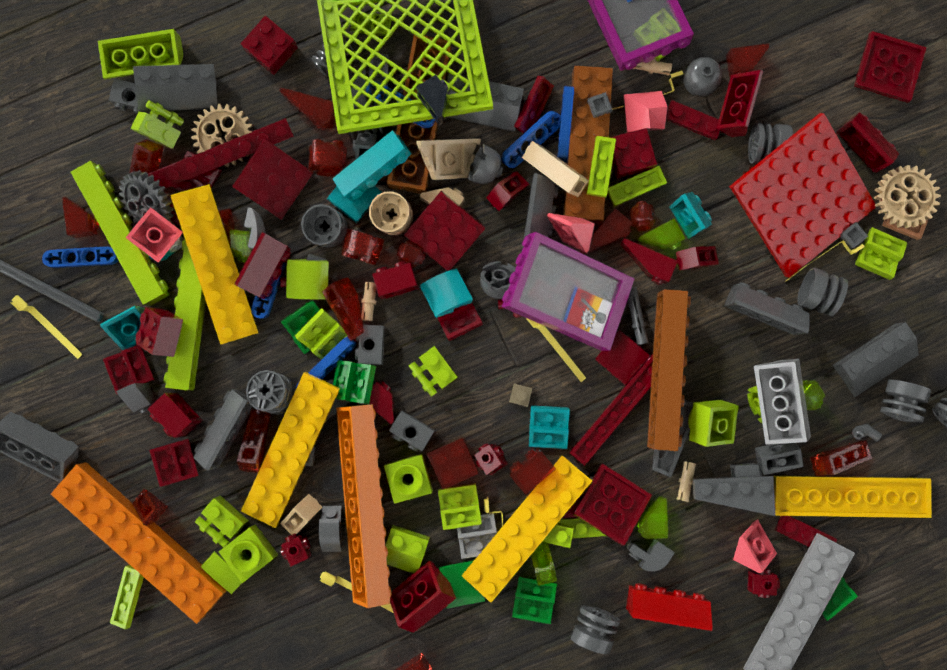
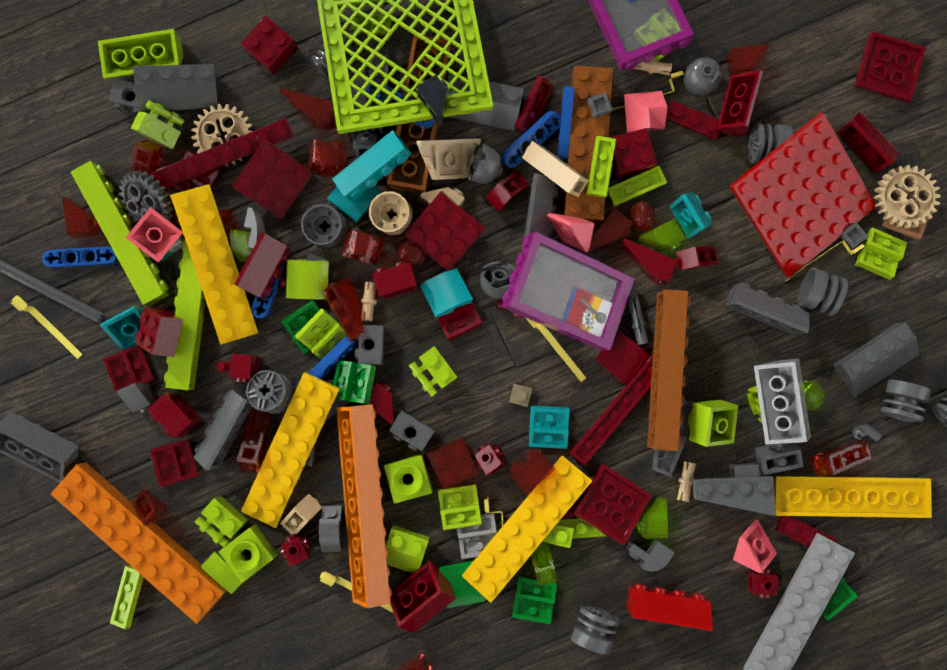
(241, 367): none -> dark red brick

